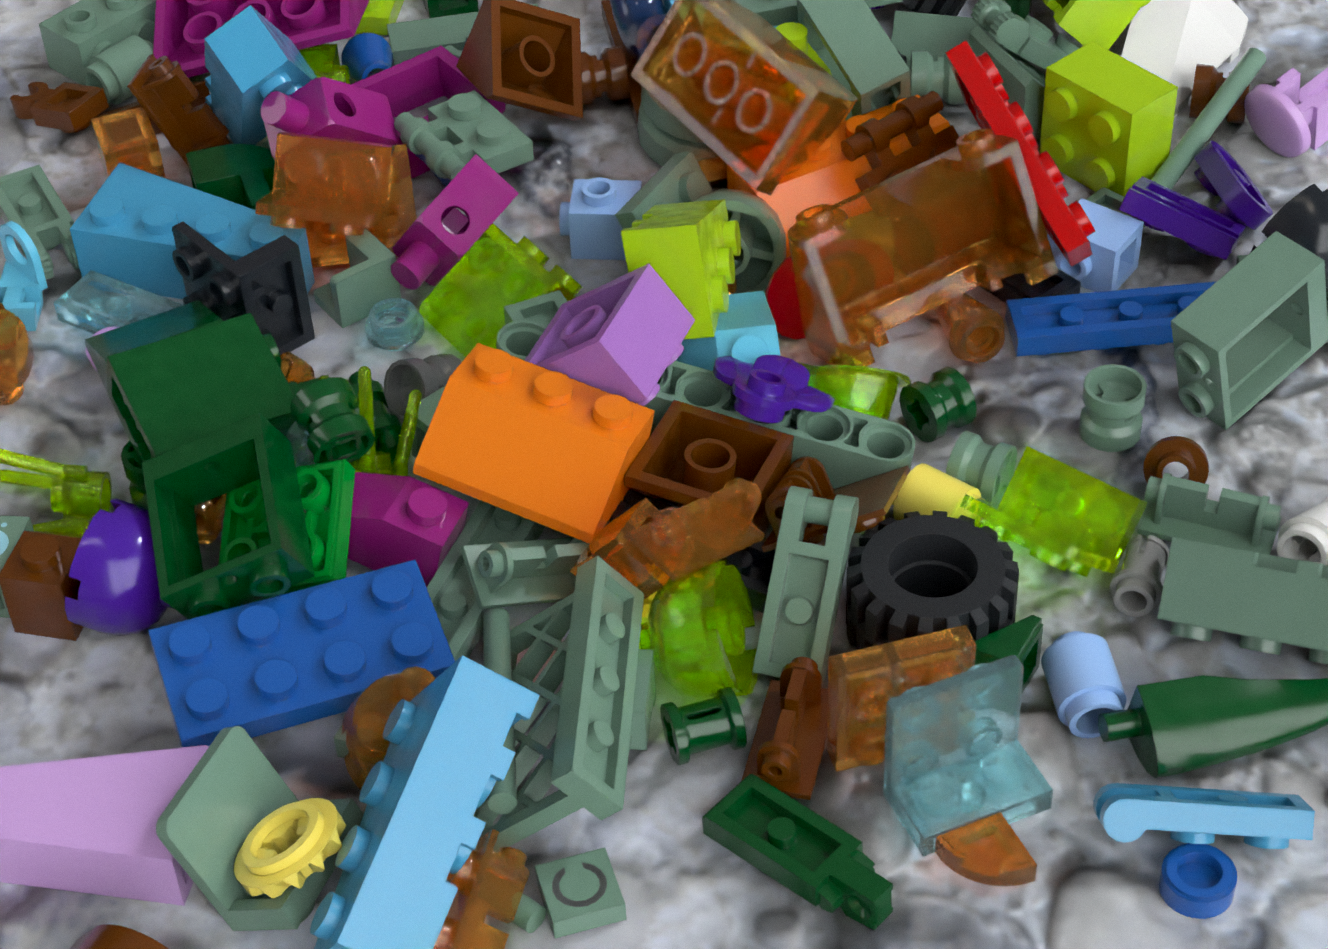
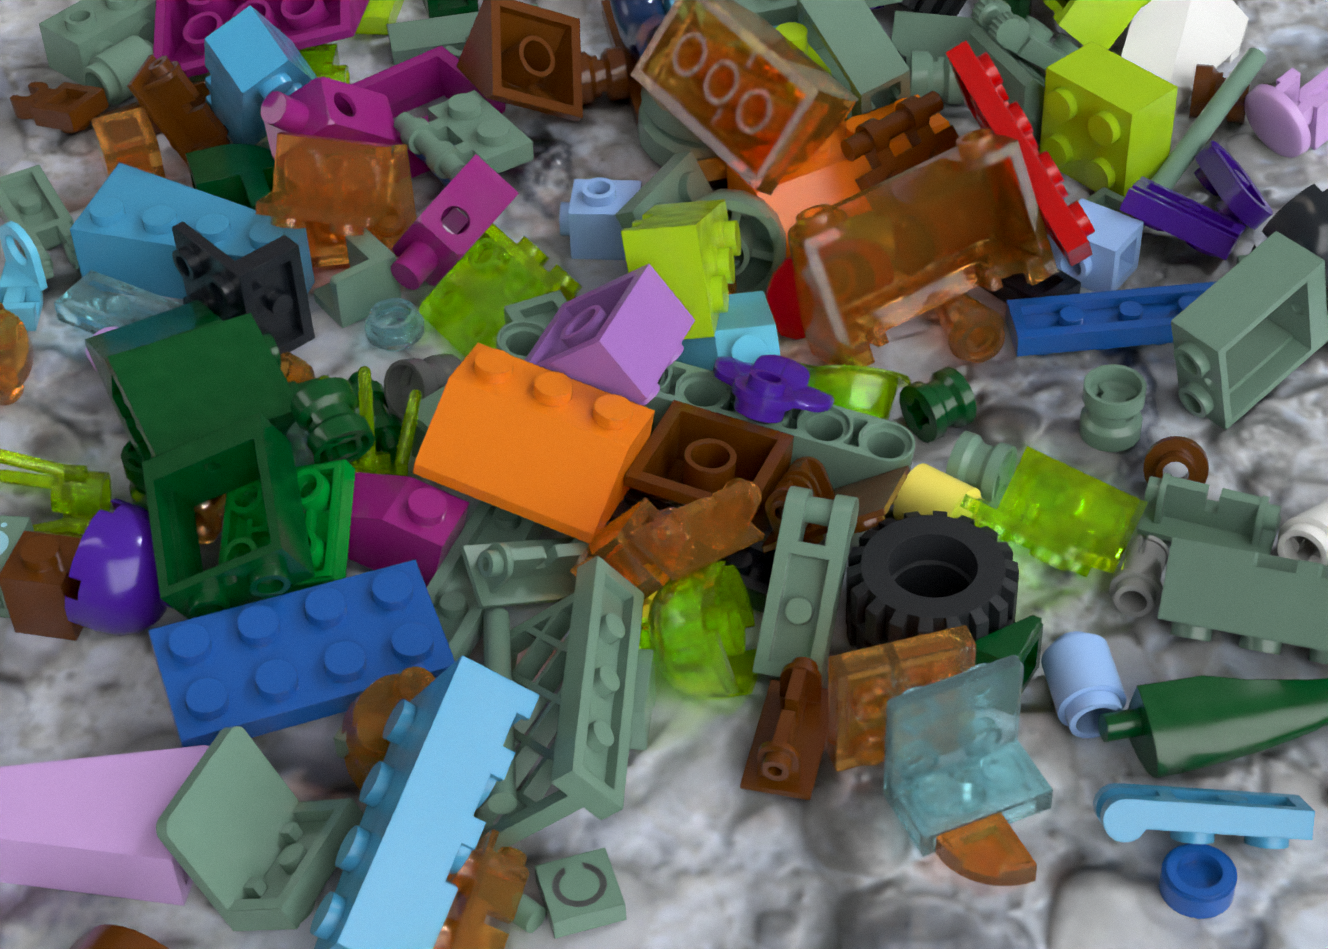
(289, 846): light yellow gear -> none
(366, 55): blue cone -> none
(703, 725): dark green bush -> none
(799, 850): dark green hinge -> none

